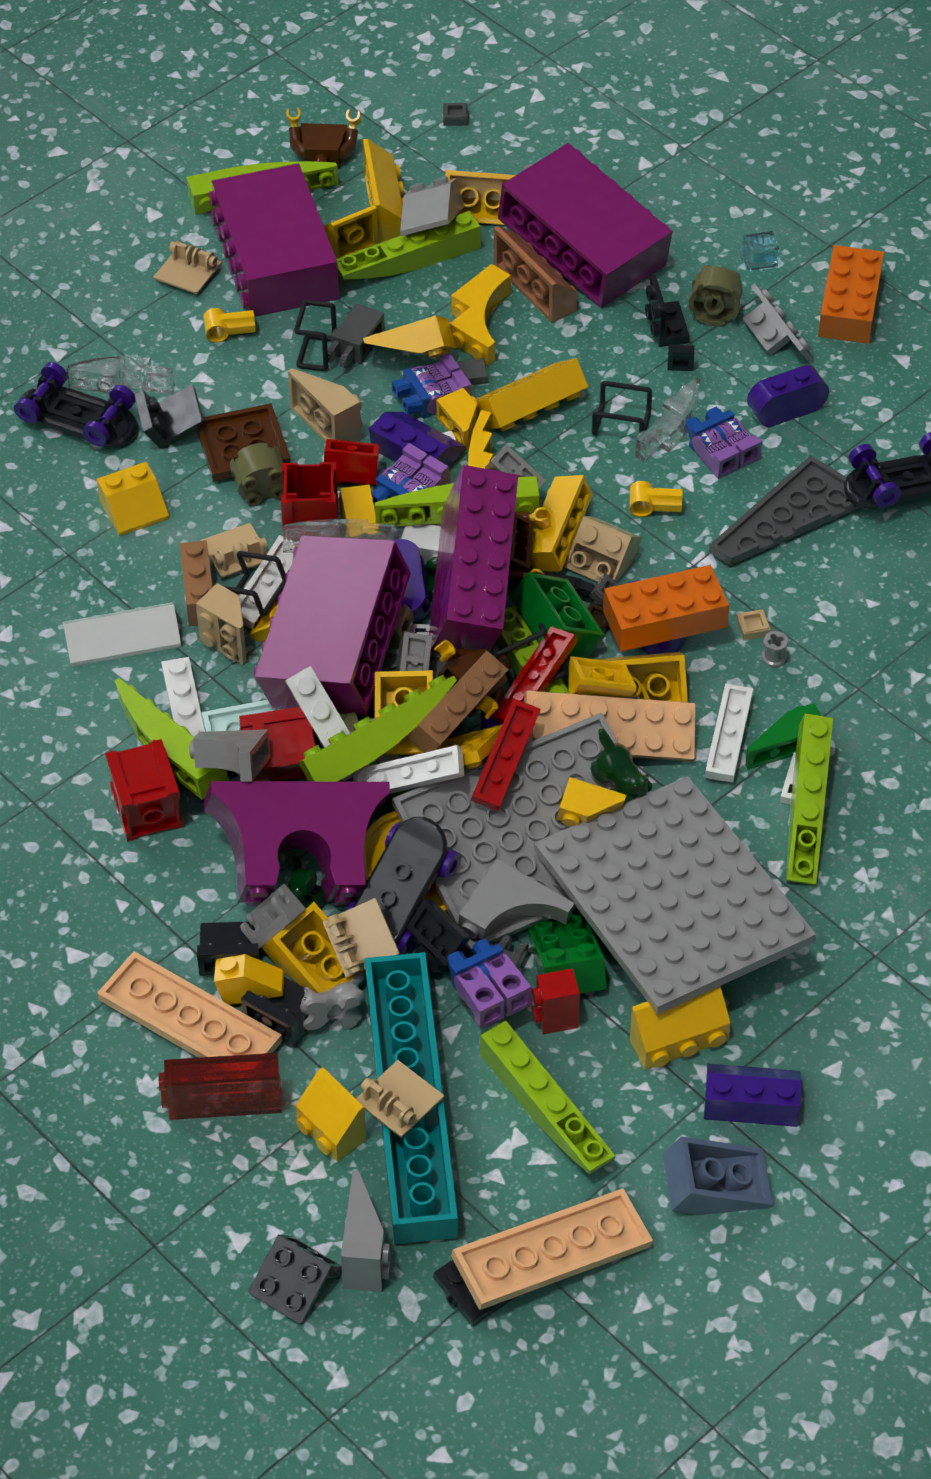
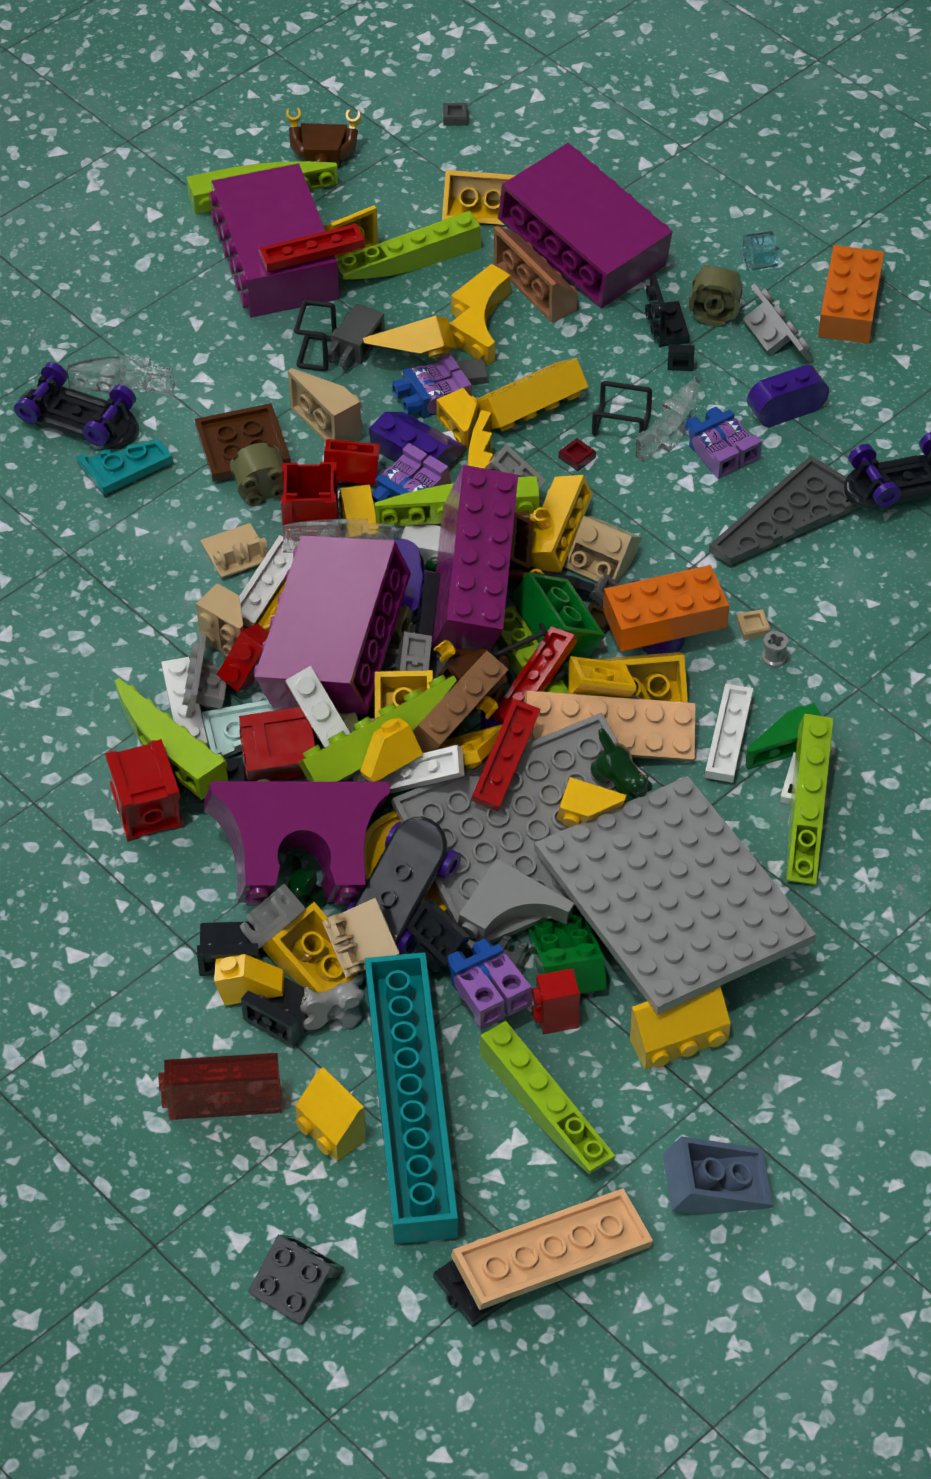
(121, 634): white slope -> none
(122, 467): none -> teal wing
(132, 498): yellow slope -> none
(171, 417): bracket -> none
(184, 1012): light nougat plate -> none
(188, 267): tan hinge -> none
(195, 575): medium nougat brick -> none
(202, 682): none -> light grey bracket
(221, 324): yellow piece -> none
(235, 751): light grey arch -> none
(238, 590): black piece -> none
(244, 655): none -> red brick
(311, 247): none -> red plate
(363, 1251): light grey slope -> none
(383, 189): yellow slope -> none
(389, 750): none -> yellow slope
(398, 1098): tan hinge -> none
(427, 603): none -> black beam
(430, 205): light grey slope -> none
(577, 454): none -> dark red tile
(645, 499): yellow piece -> none
(752, 1095): dark purple slope -> none

